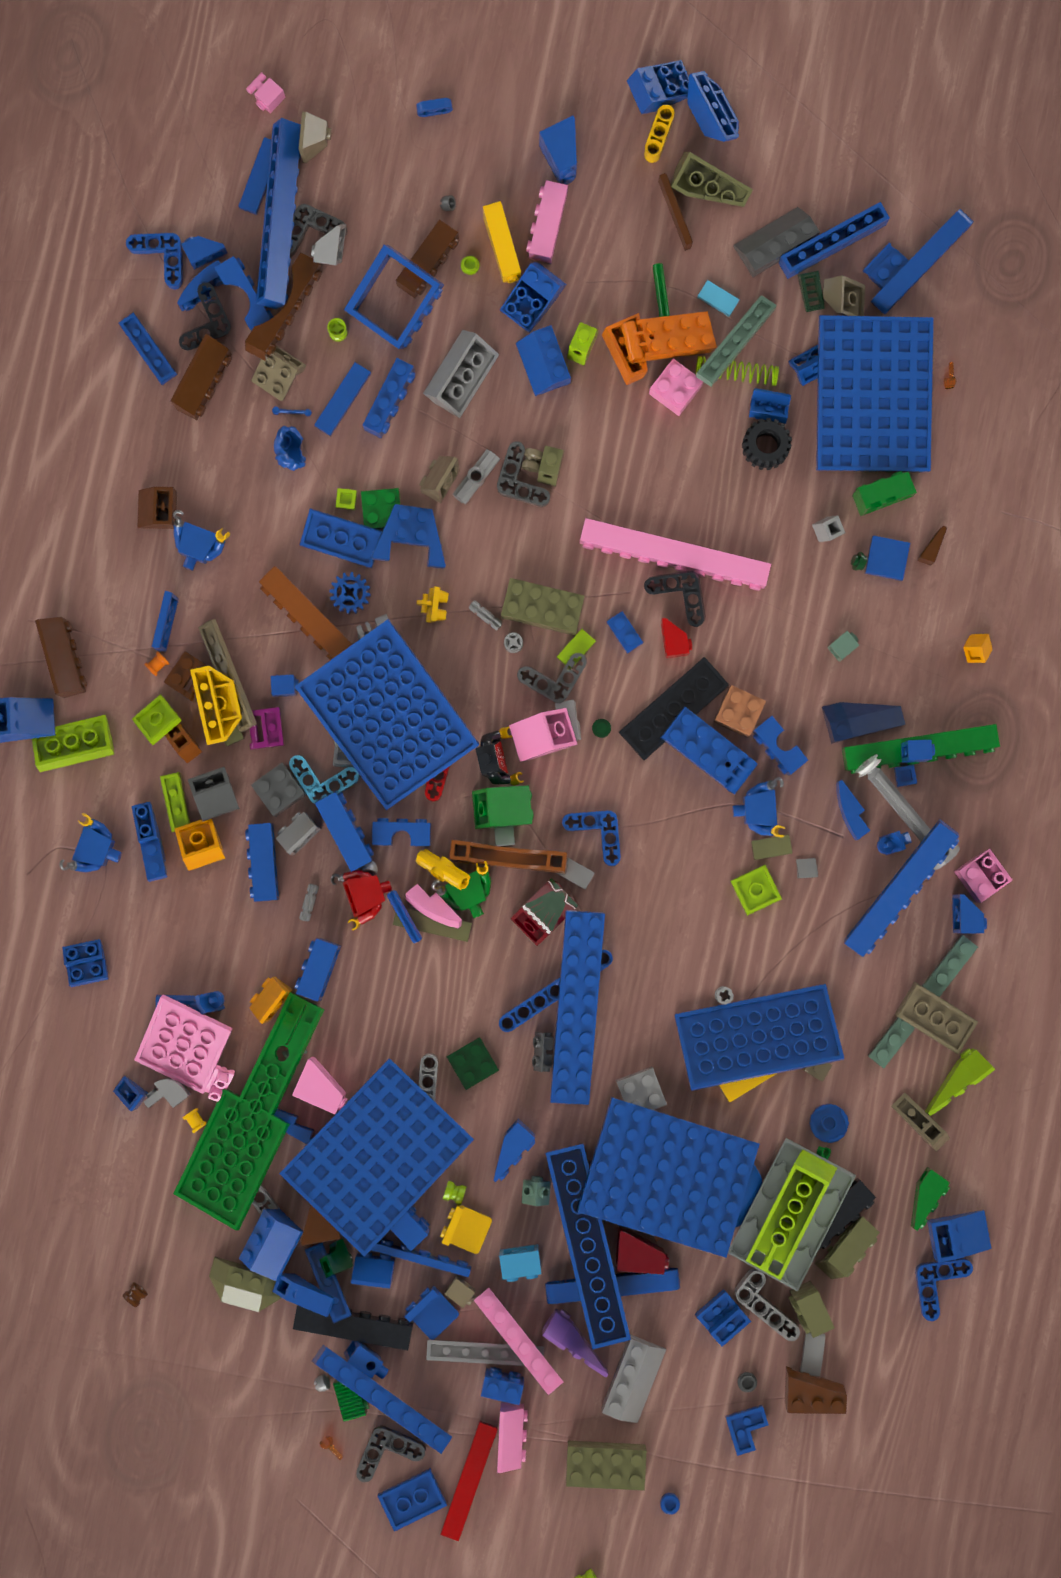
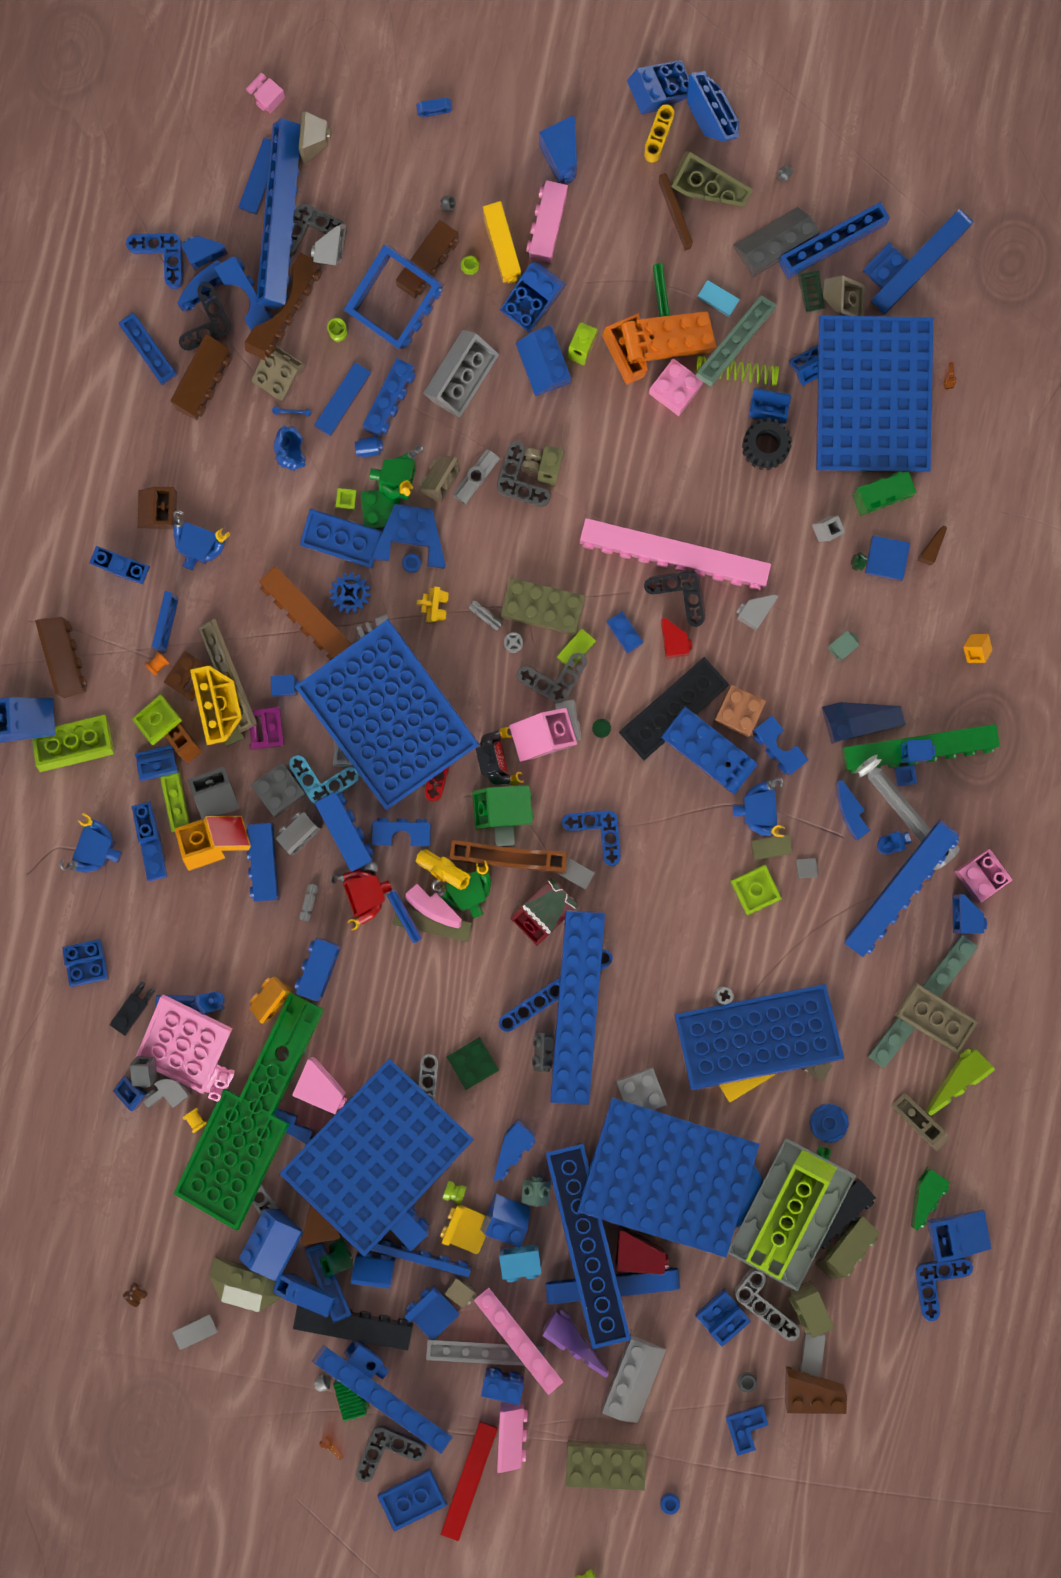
(119, 565): none -> blue slope
(131, 1010): none -> black hinge
(143, 1071): none -> dark grey brick
(156, 763): none -> blue plate
(194, 1332): none -> light grey slope
(226, 833): none -> red tile
(368, 447): none -> blue brick
(397, 475): none -> green torso
(411, 563): none -> blue tile
(506, 1220): none -> blue slope
(755, 611): none -> light grey slope
(784, 173): none -> dark grey plate

